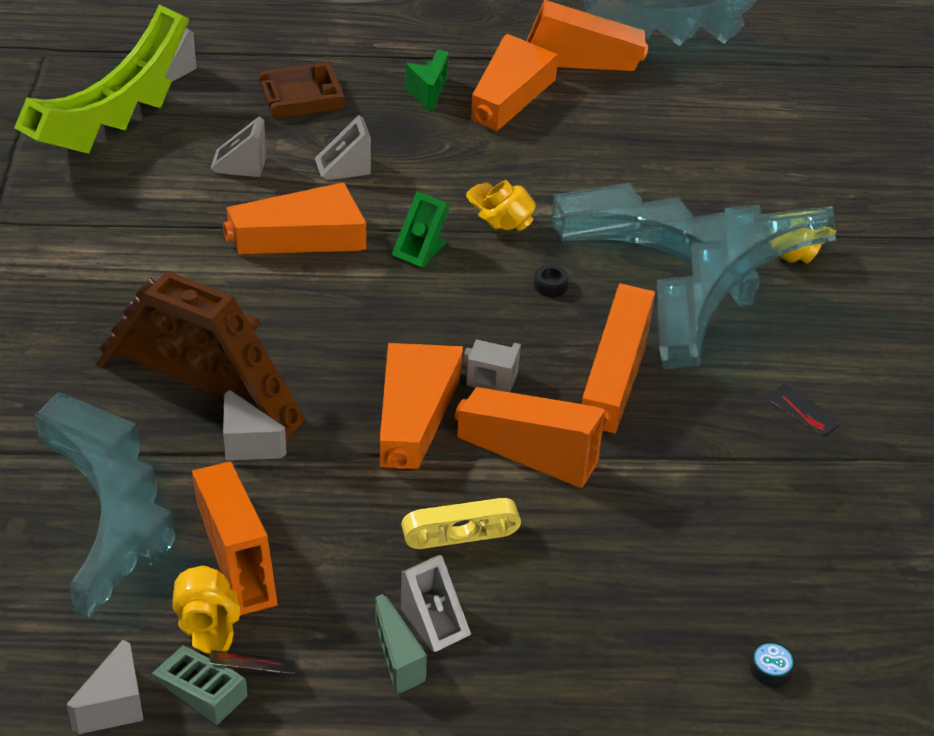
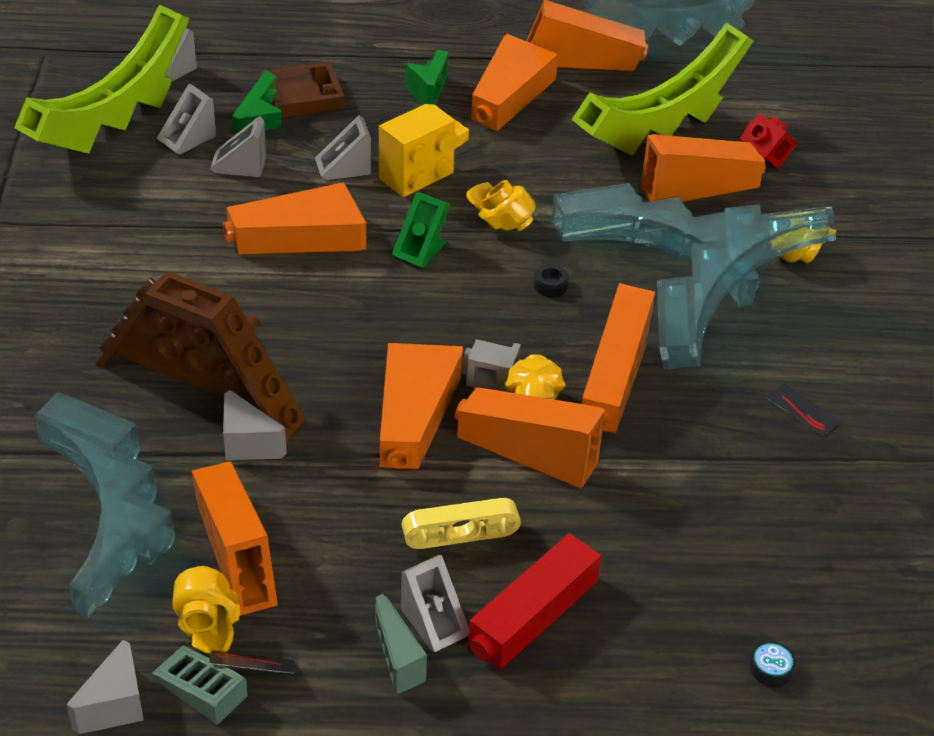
(190, 121): none -> light grey slope
(257, 104): none -> green slope
(418, 148): none -> yellow hinge
(533, 601): none -> red brick
(535, 377): none -> yellow head
(662, 109): none -> lime arch
(698, 167): none -> orange slope
(769, 139): none -> red brick

